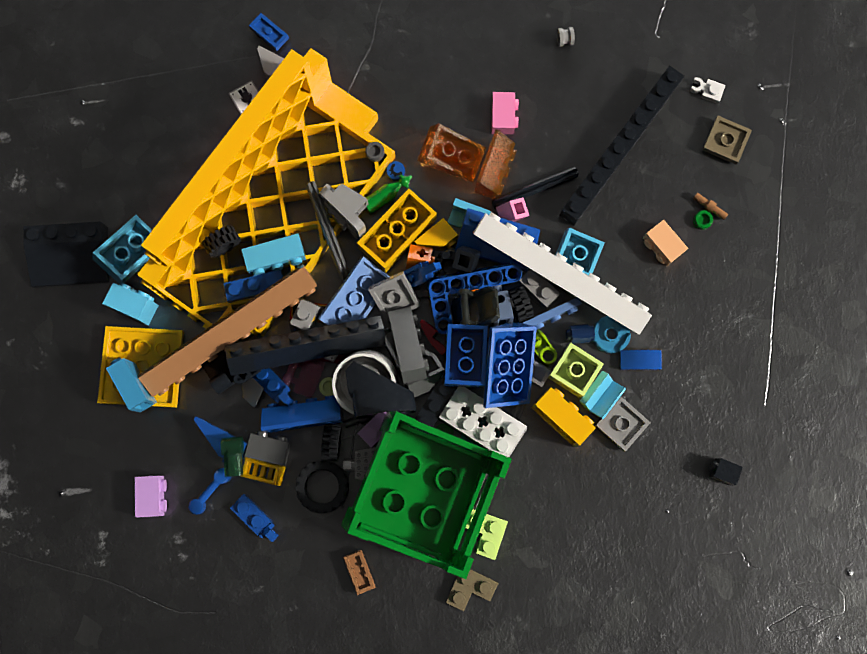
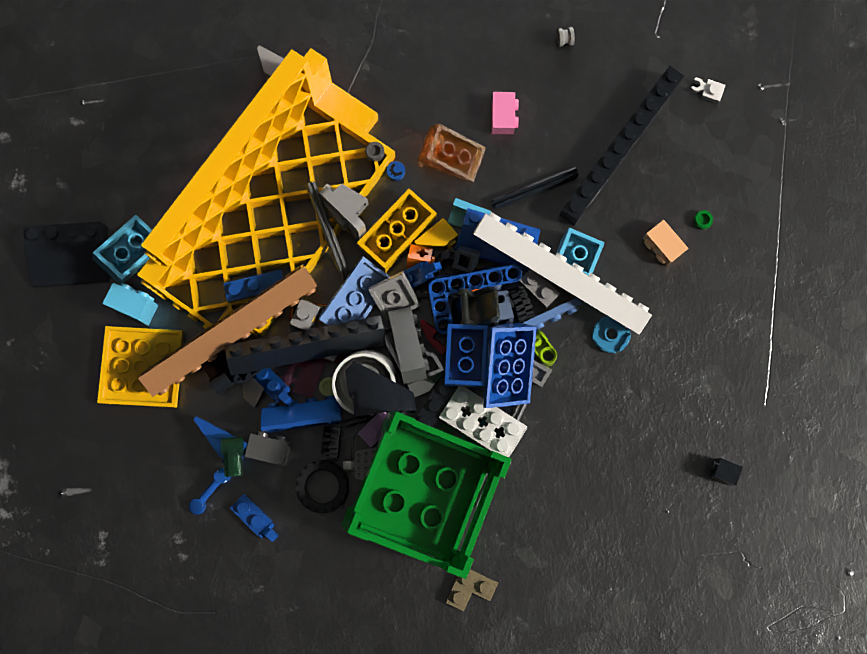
(125, 377): dark azure brick -> none
(150, 496): lavender brick -> none
(221, 241): black tyre -> none
(243, 95): sticker -> none
(268, 31): blue plate -> none
(274, 255): medium azure brick -> none
(275, 470): yellow slope -> none
(359, 572): medium nougat plate -> none
(386, 193): green wheel -> none
(491, 535): yellowish green brick -> none
(495, 166): clear orange slope -> none
(513, 210): bright pink brick -> none
(563, 417): yellow brick -> none
(575, 370): yellowish green brick -> none
(580, 333): dark blue brick -> none
(602, 395): medium azure panel -> none
(623, 424): light grey plate -> none
(641, 359): blue slope -> none
(710, 206): medium nougat bar -> none
(727, 140): dark tan plate -> none

